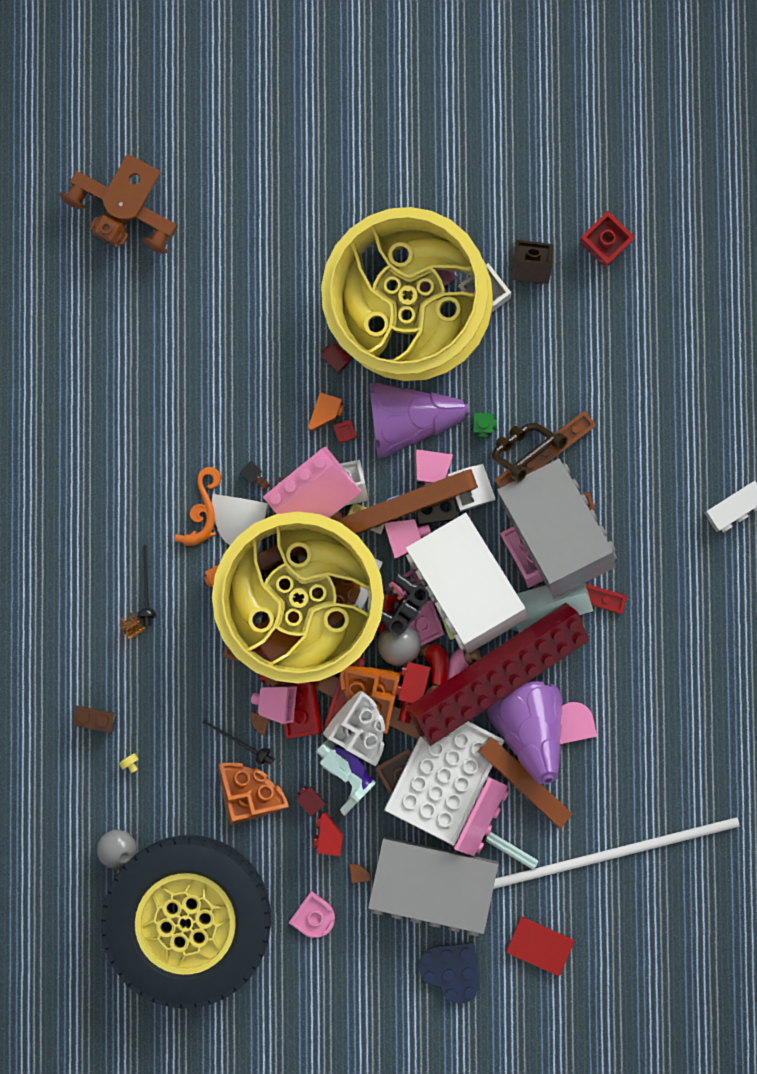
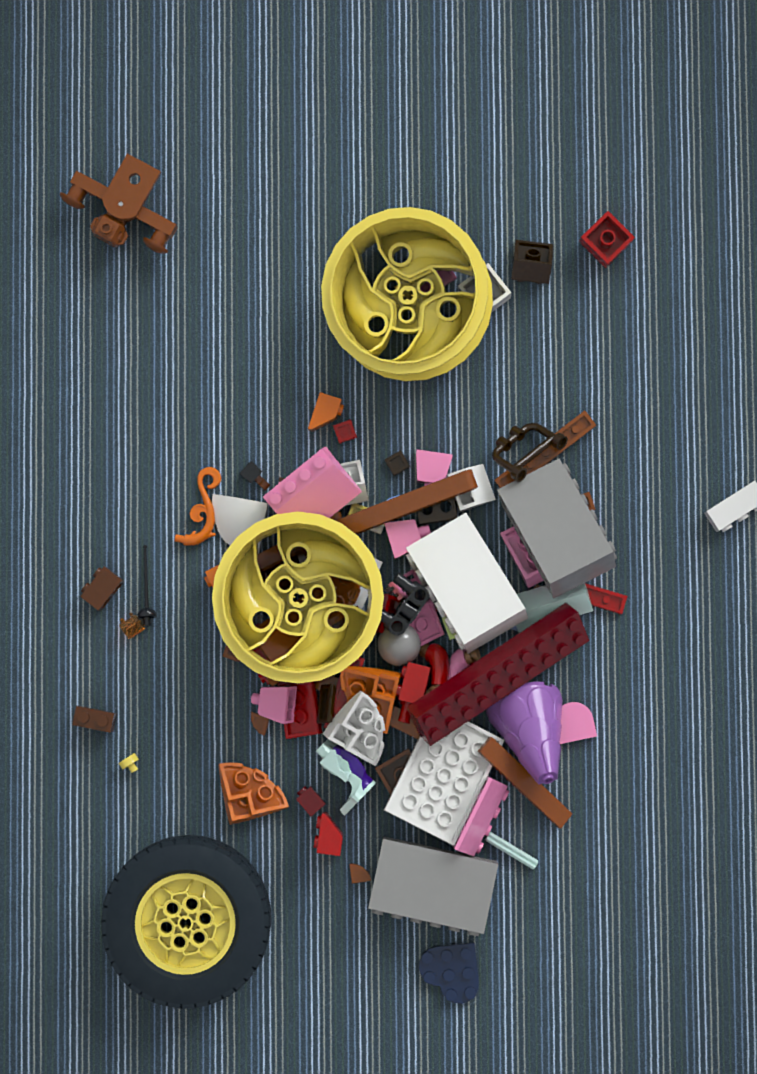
(101, 588): none -> reddish brown brick
(116, 849): light grey piece -> none
(261, 755): black sword -> none
(314, 917): bright pink tile -> none
(326, 703): none -> dark brown tile
(335, 357): dark red brick -> none
(397, 463): none -> dark brown tile
(410, 416): medium lavender cone -> none
(483, 424): green brick -> none
(540, 946): red tile -> none
(616, 852): white piece -> none

